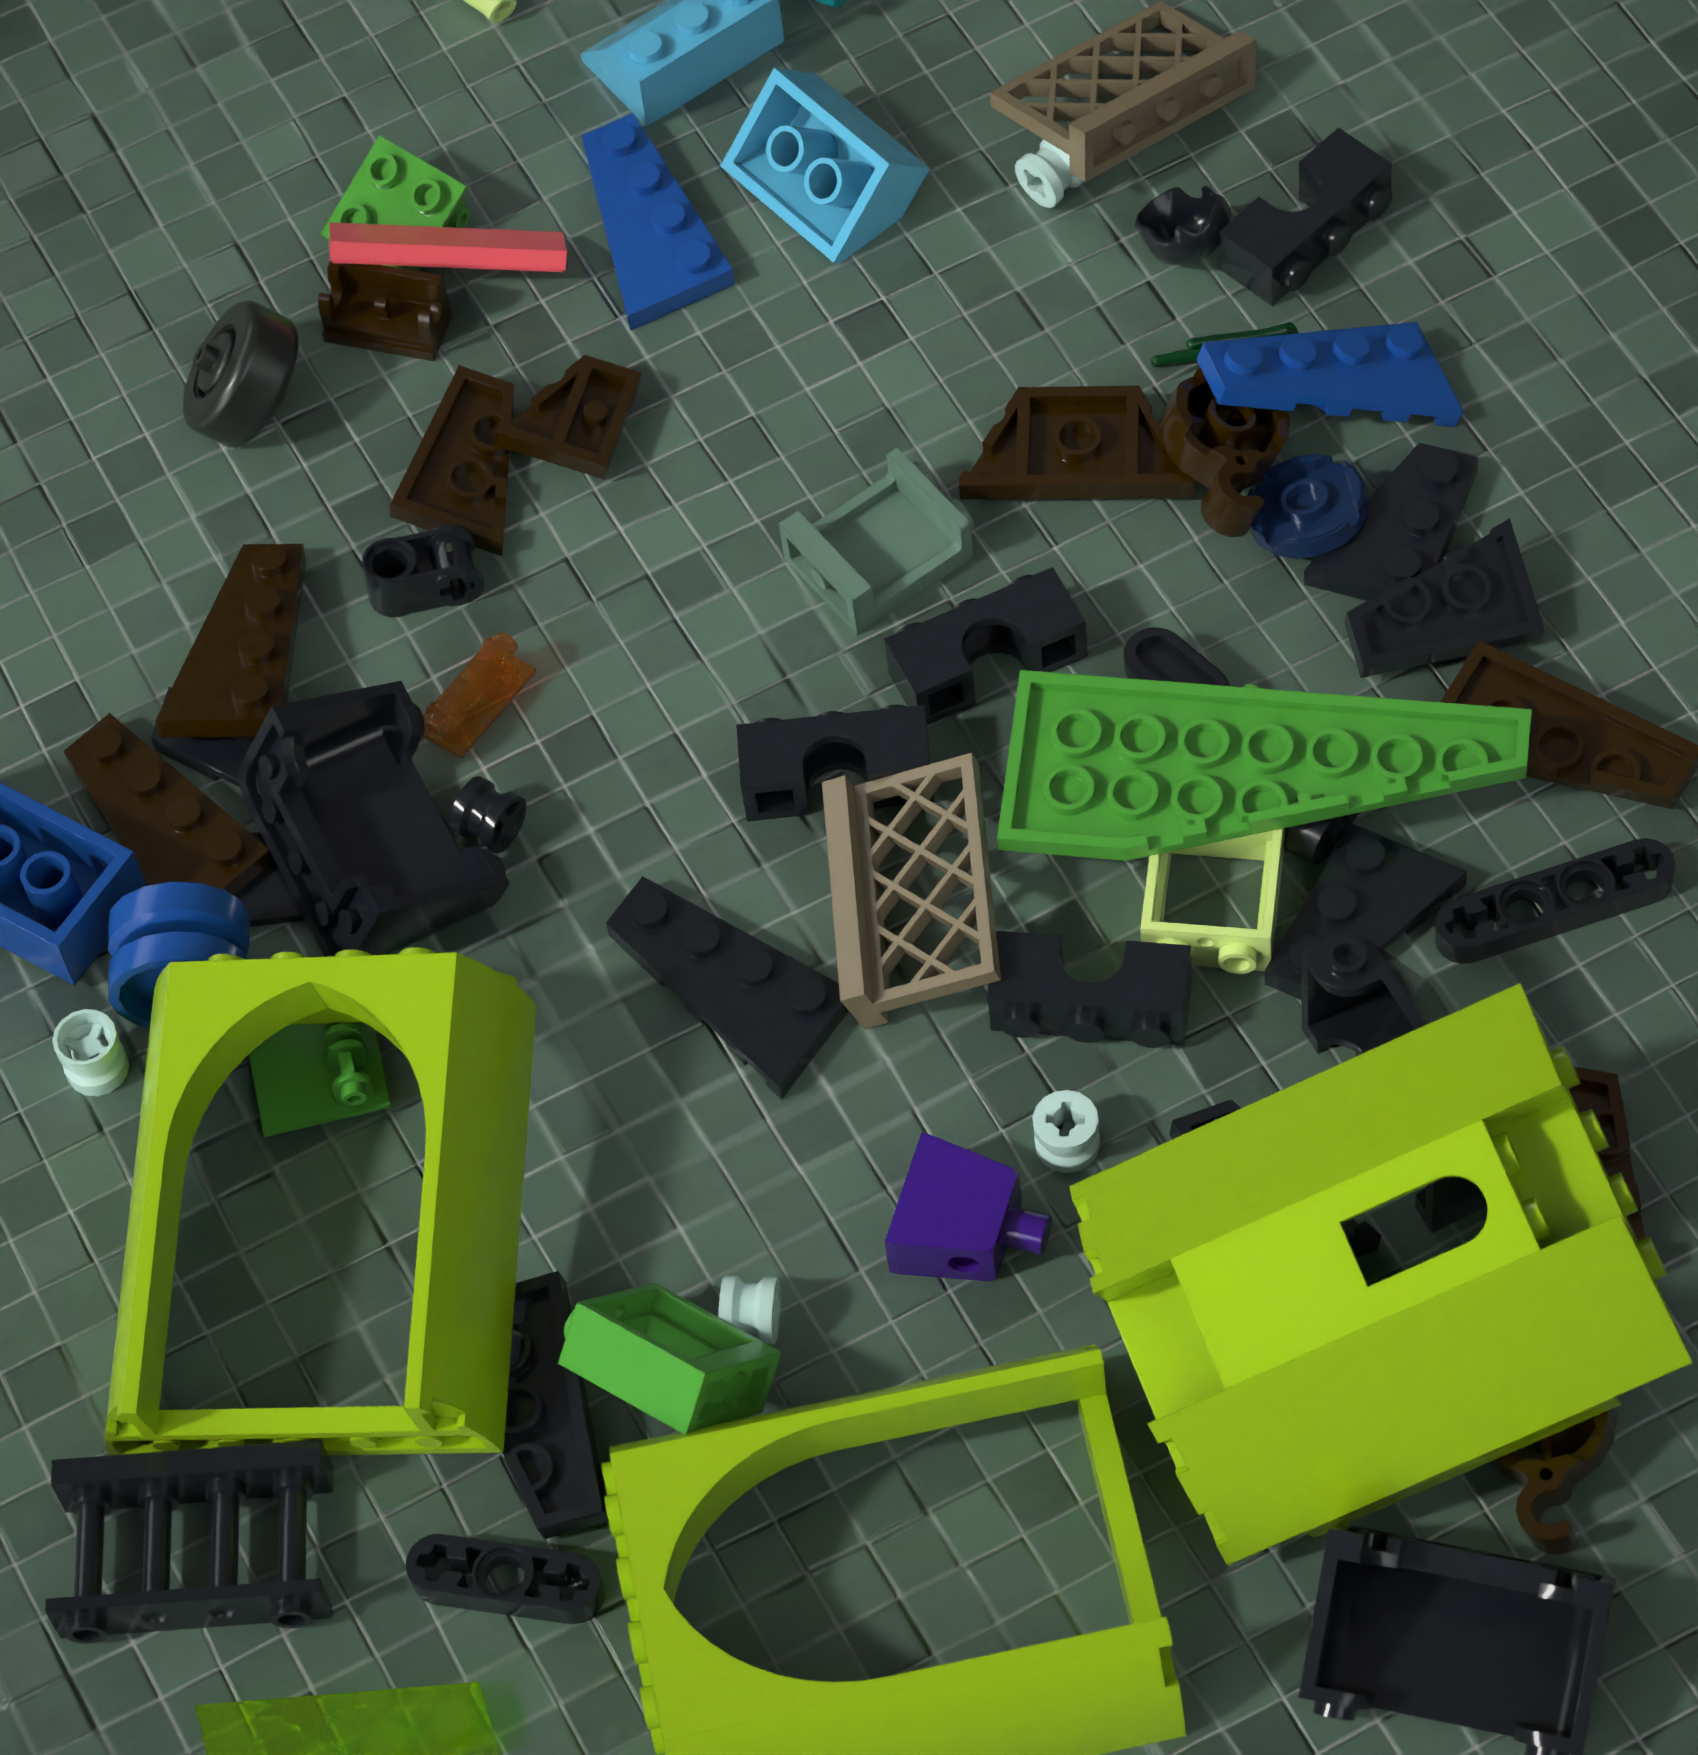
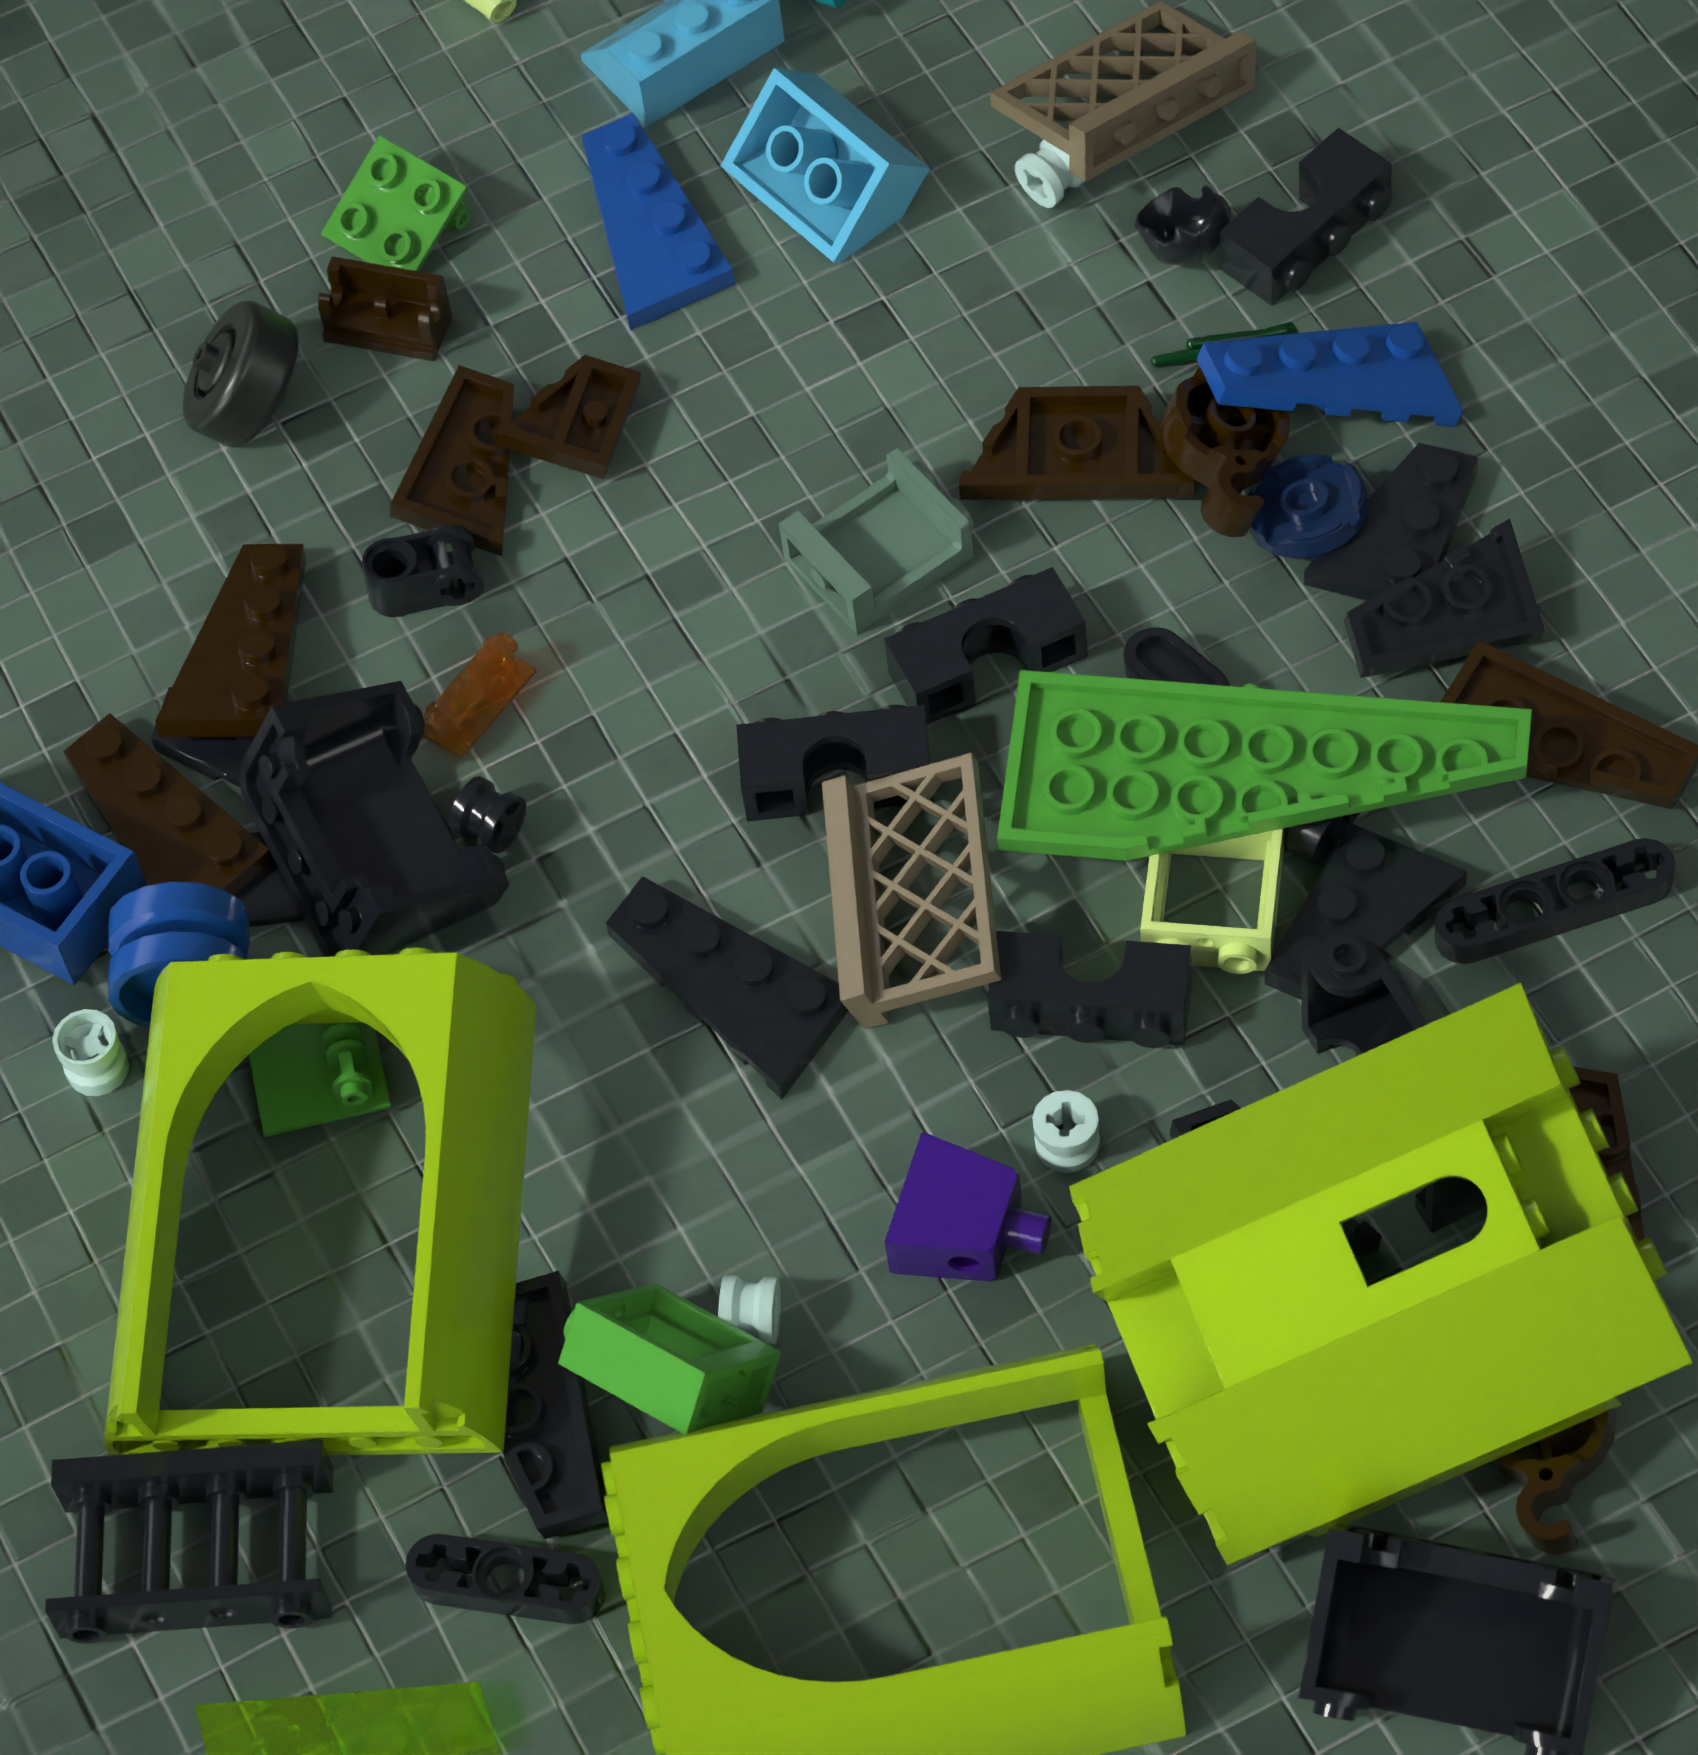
(447, 247): coral tile -> none

